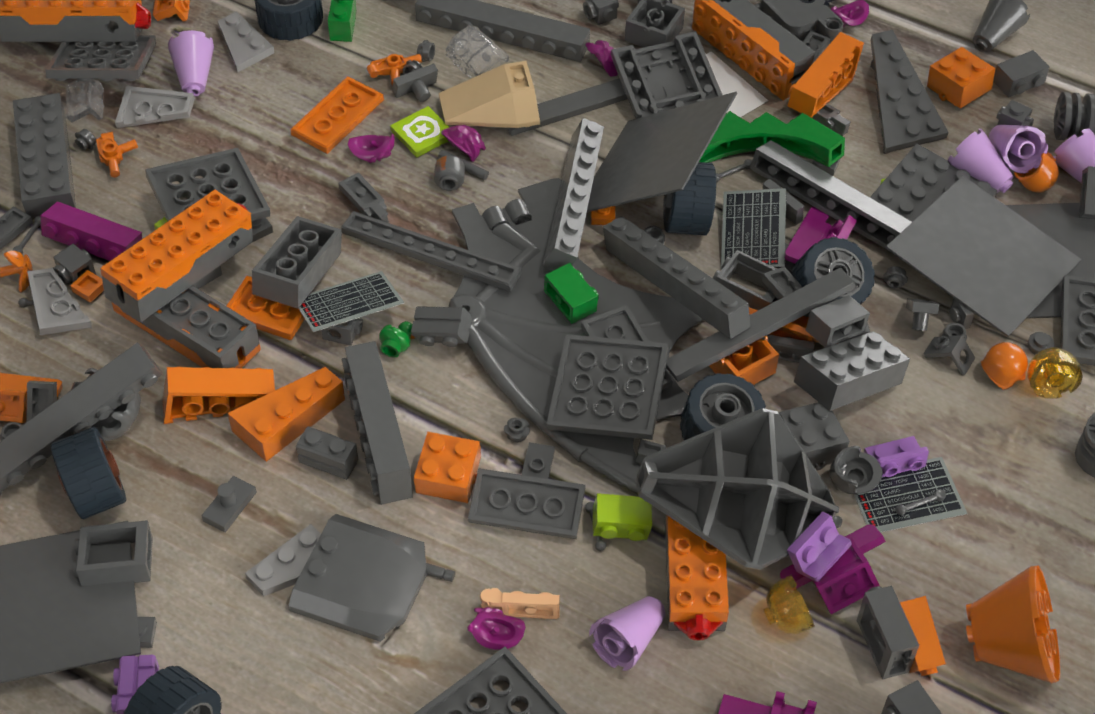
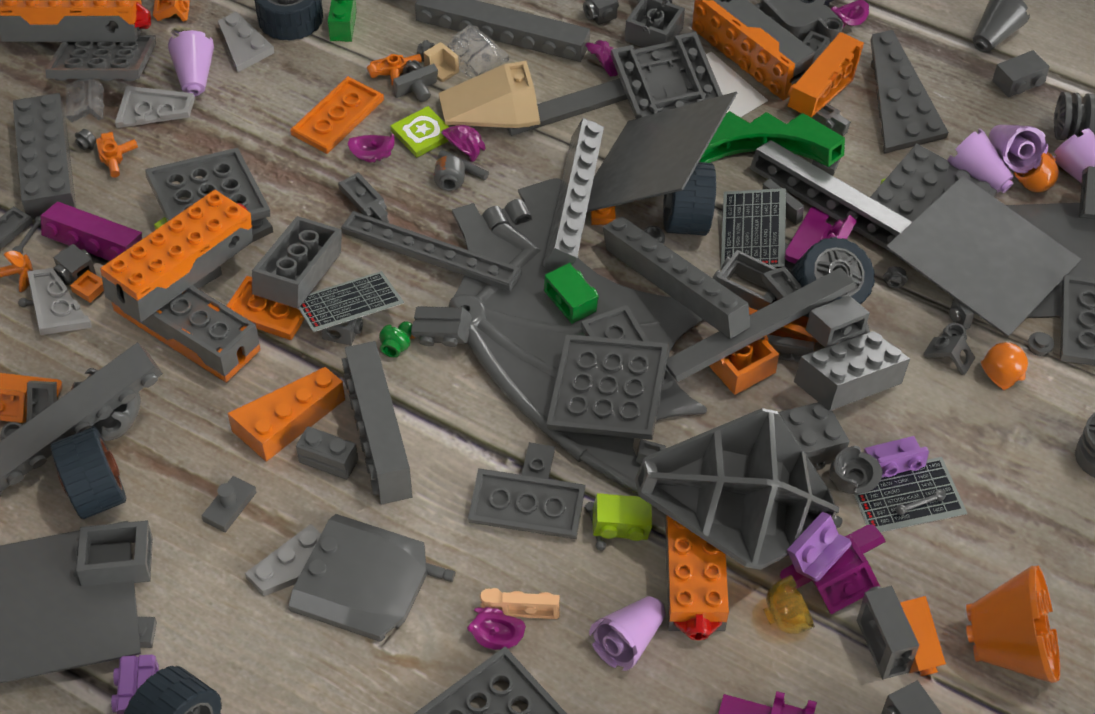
(212, 390): orange wedge -> none
(444, 59): none -> tan panel
(447, 467): orange brick -> none
(517, 435): dark grey plate -> none
(716, 402): wheel -> none
(747, 163): dark grey hinge -> none
(921, 312): dark grey tile -> none
(960, 77): orange brick -> none
(1015, 114): dark grey brick -> none
(1054, 372): clear yellow cylinder -> none

